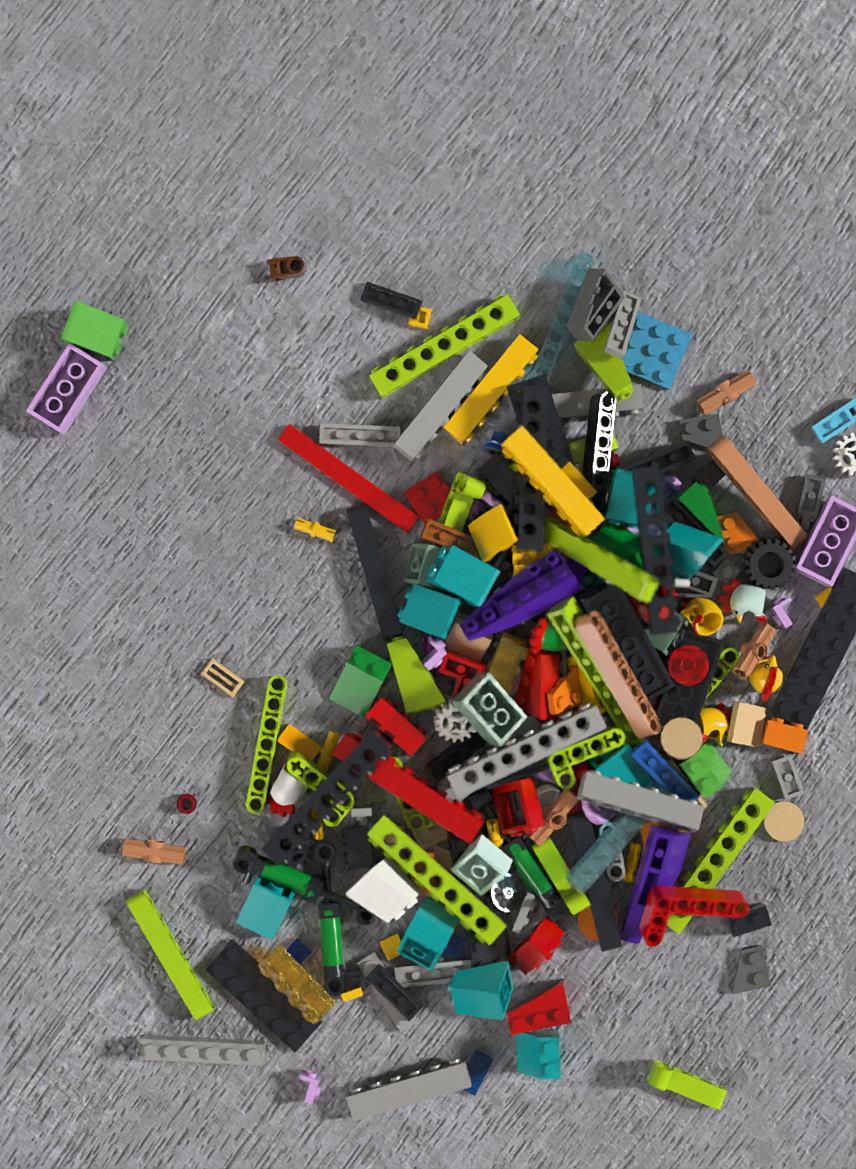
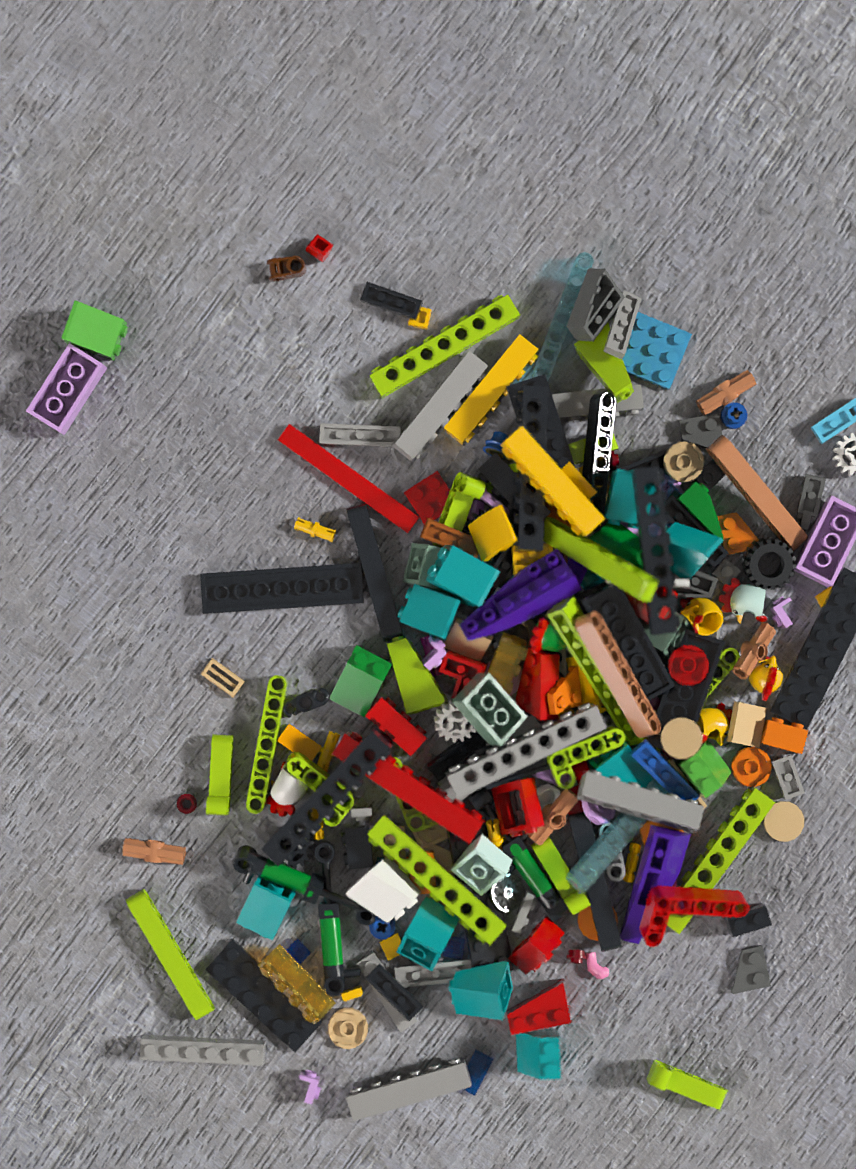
(220, 775): none -> lime beam
(282, 588): none -> black plate
(314, 702): none -> black piece
(319, 248): none -> red brick
(348, 1028): none -> tan tile
(382, 934): none -> blue piece
(576, 956): none -> dark red plate
(594, 968): none -> bright pink arm
(683, 462): none -> tan tile
(730, 421): none -> blue piece
(751, 766): none -> orange tile

